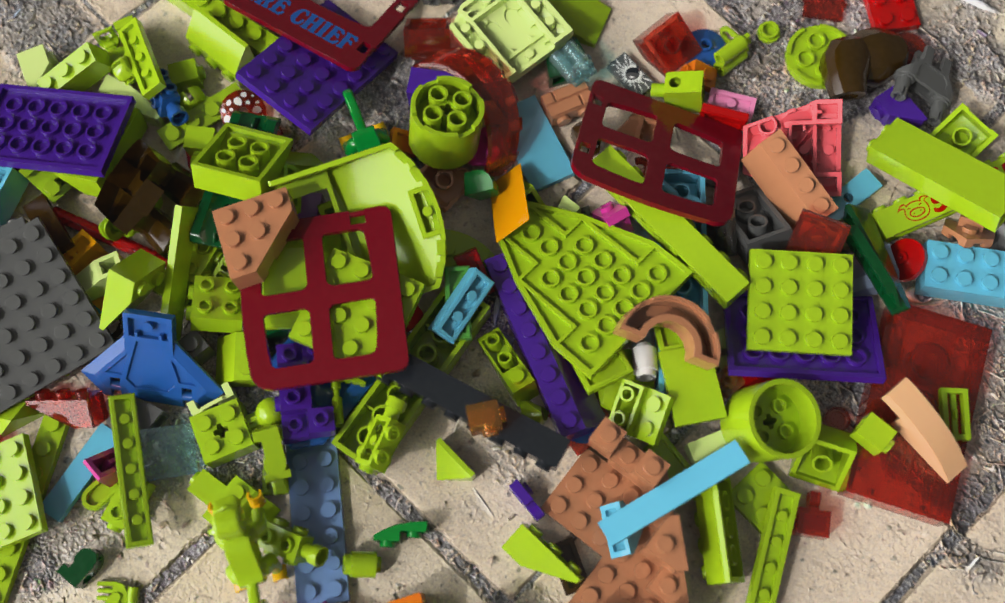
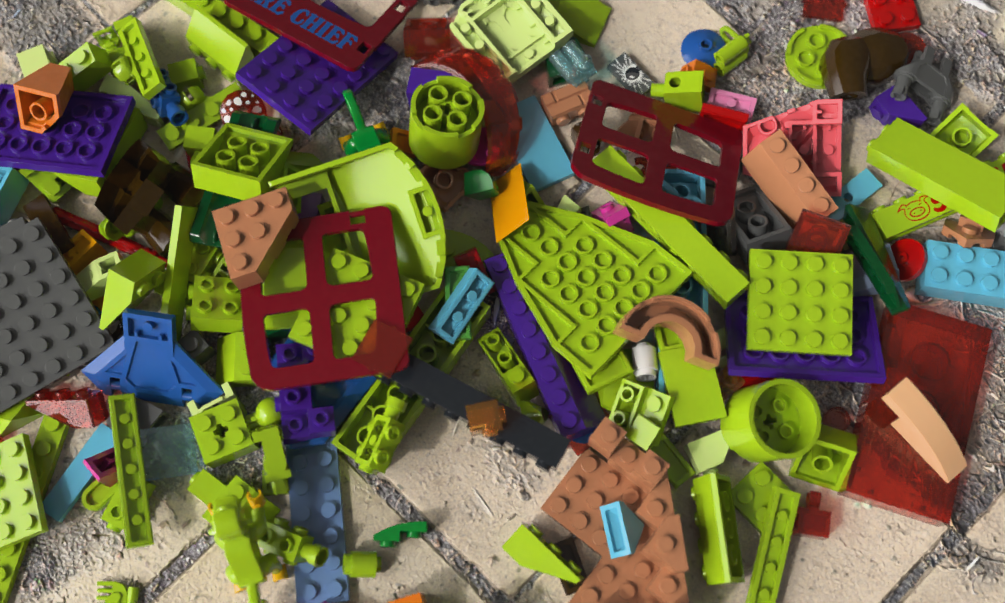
(43, 96): none -> orange slope
(83, 569): dark green leg -> none
(337, 400): lime piece -> none
(382, 348): none -> clear red piece
(450, 465): lime slope -> none
(523, 494): dark purple plate -> none
(643, 432): none -> lime tile
(667, 43): clear red slope -> none
(674, 493): medium azure tile -> none
(768, 32): lime plate -> none
(874, 434): lime brick -> none
(964, 411): lime tile -> none

